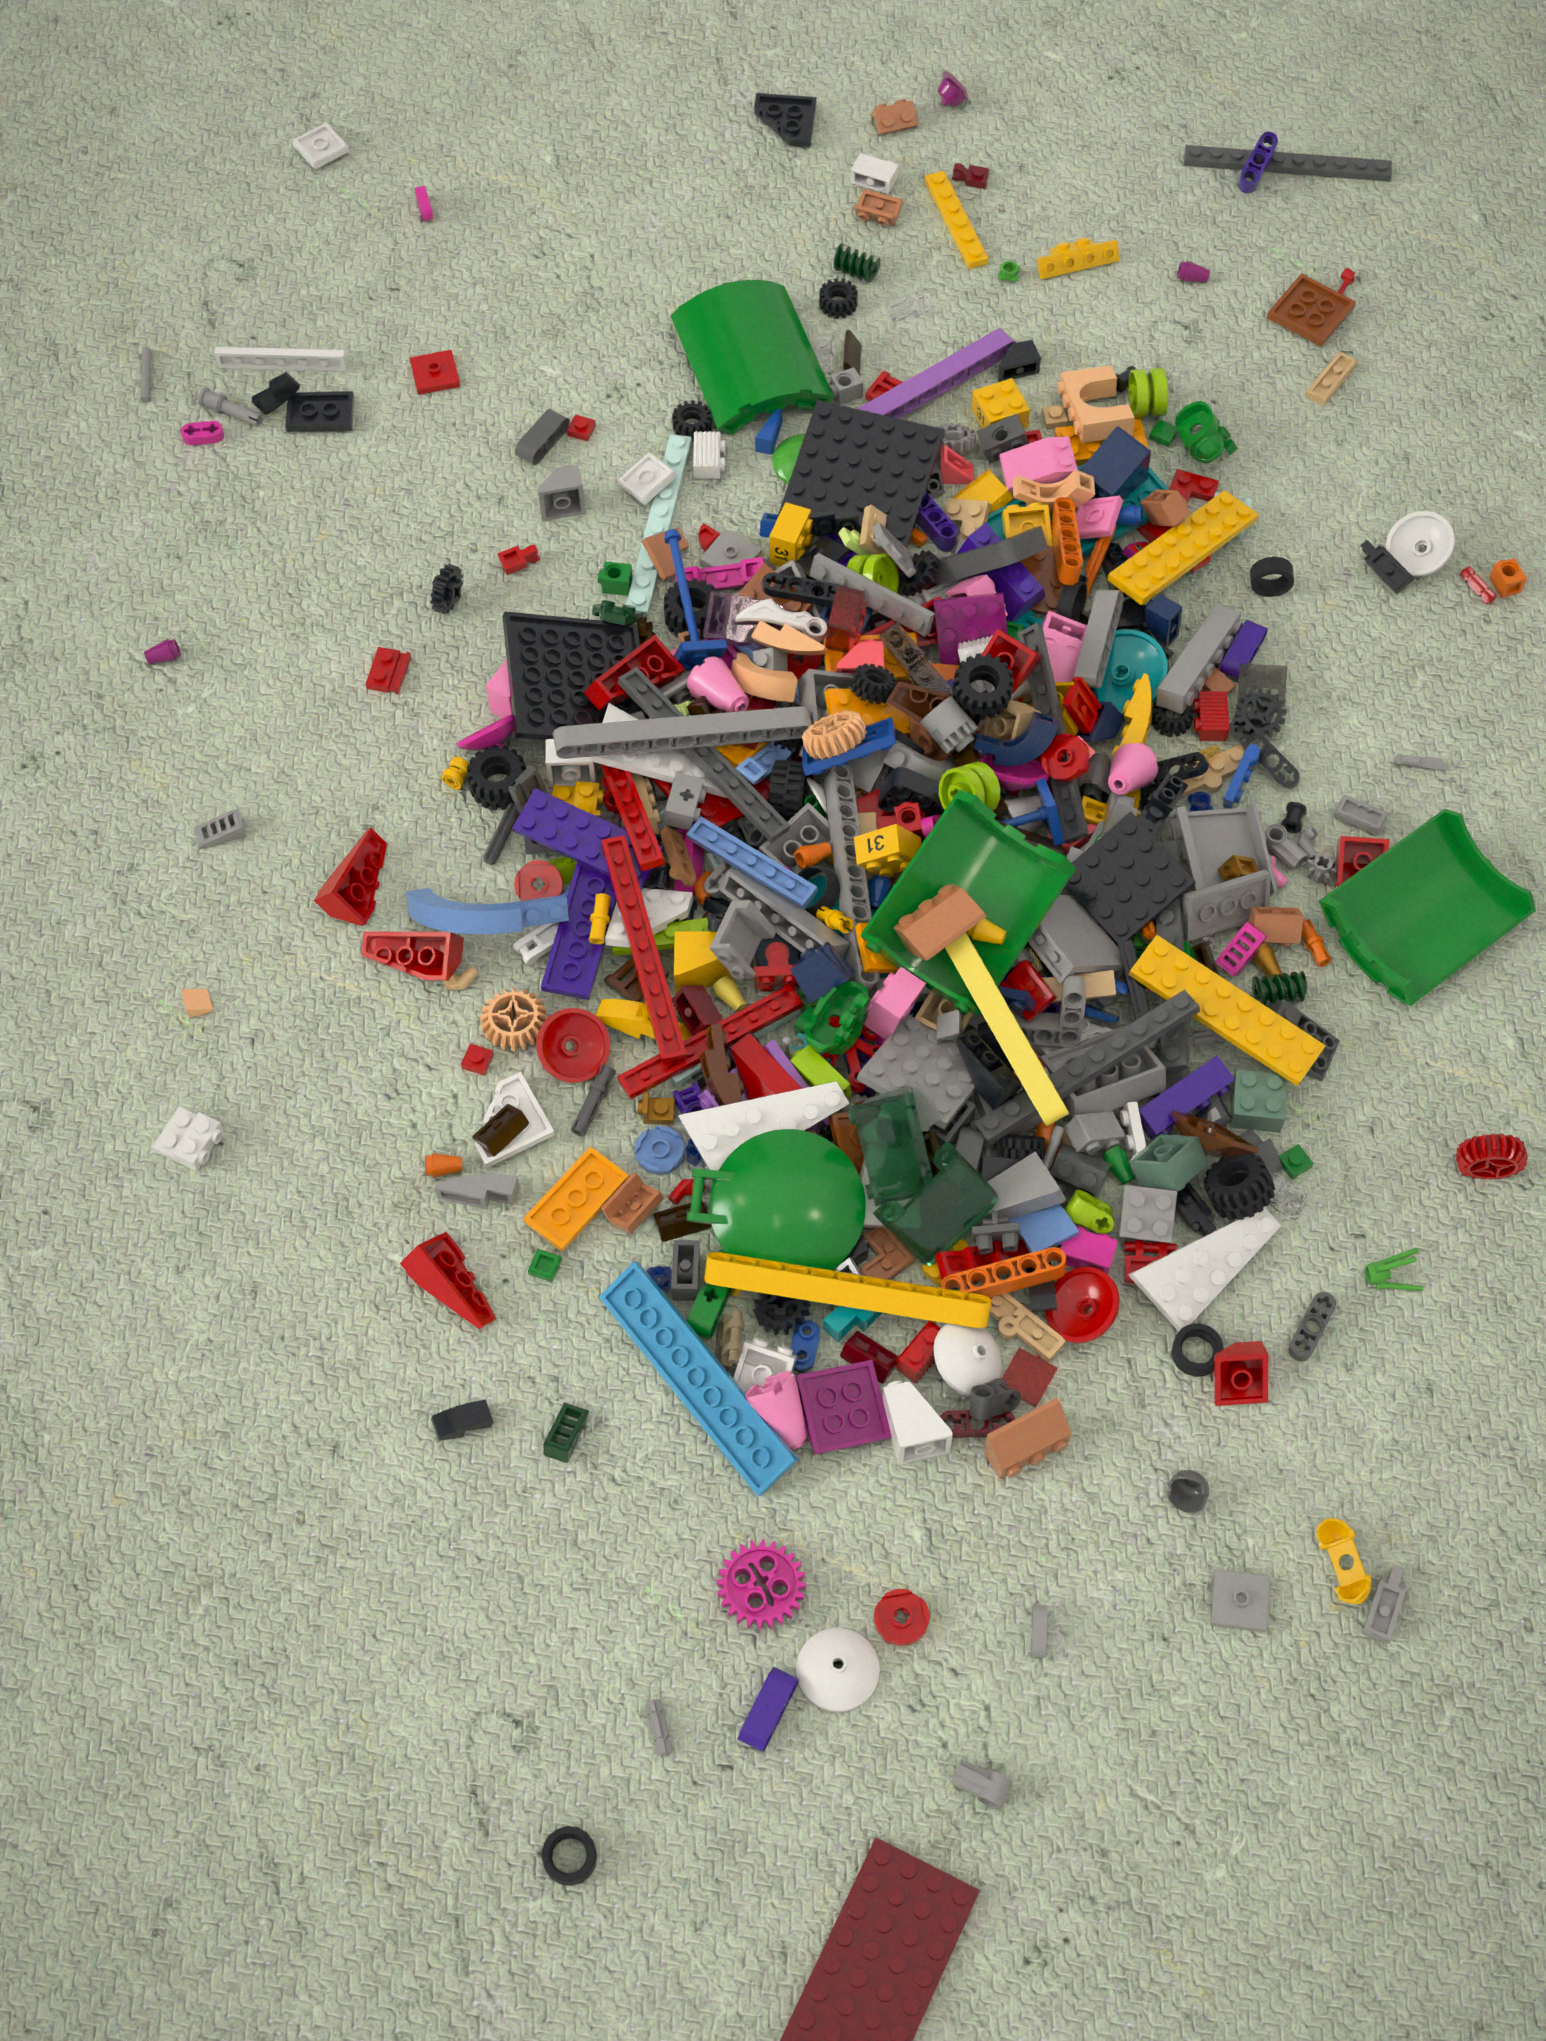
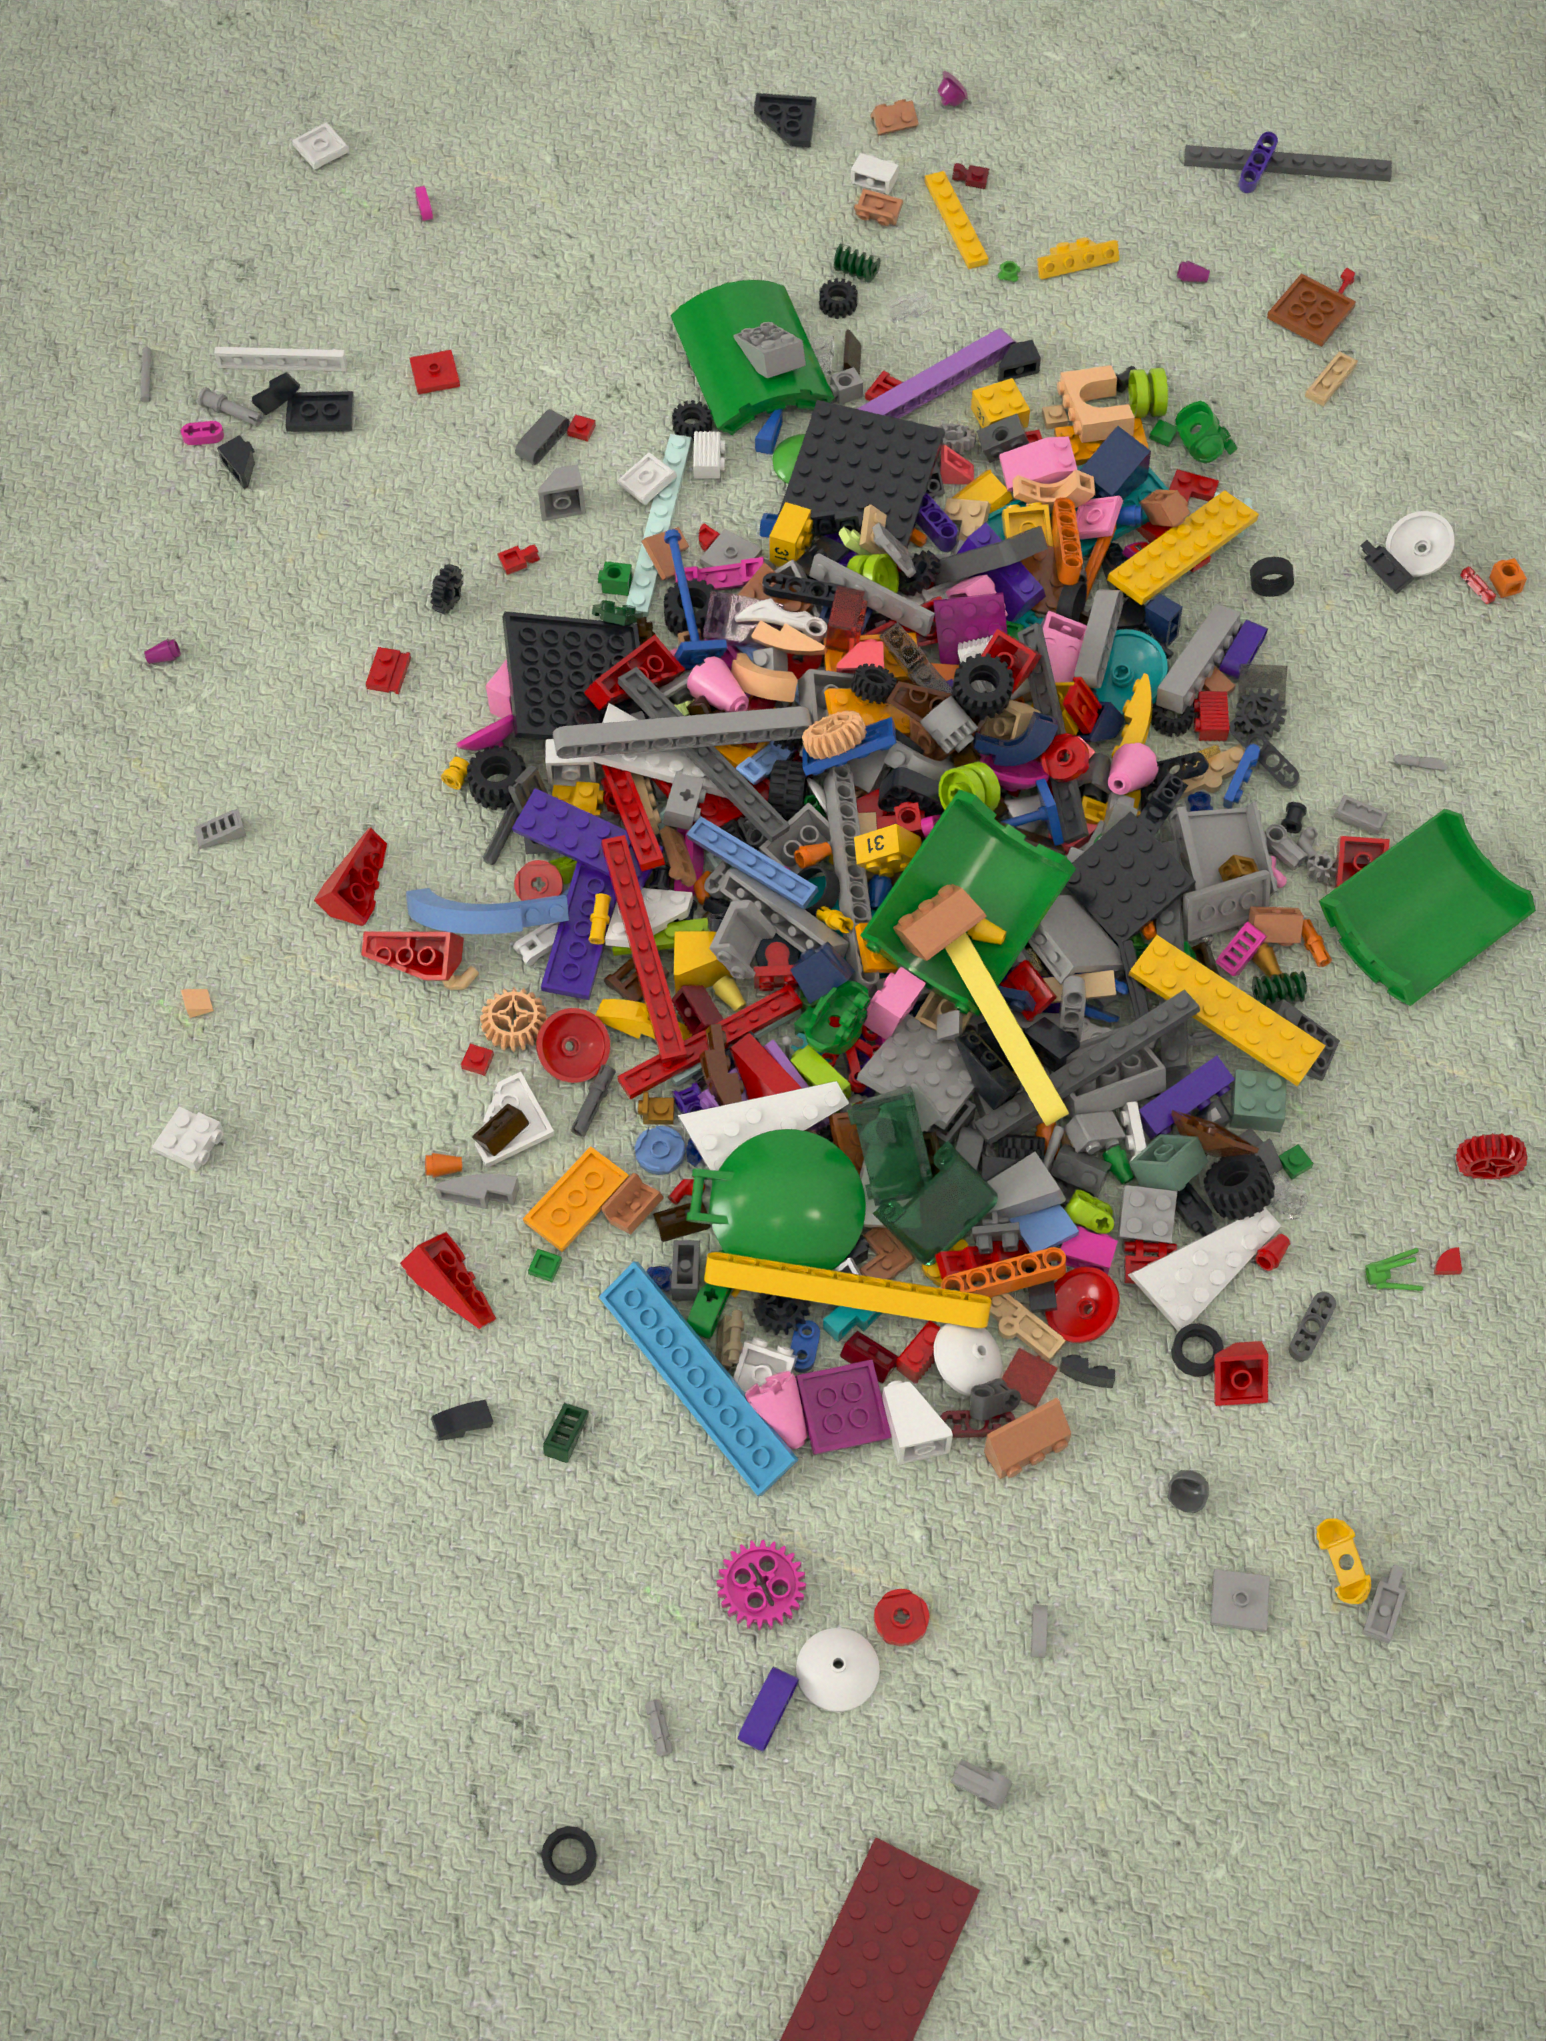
(238, 459): none -> black slope
(771, 349): none -> light grey slope
(1050, 1043): none -> black panel
(1078, 1369): none -> black slope
(1271, 1254): none -> red cone
(1449, 1263): none -> red tile

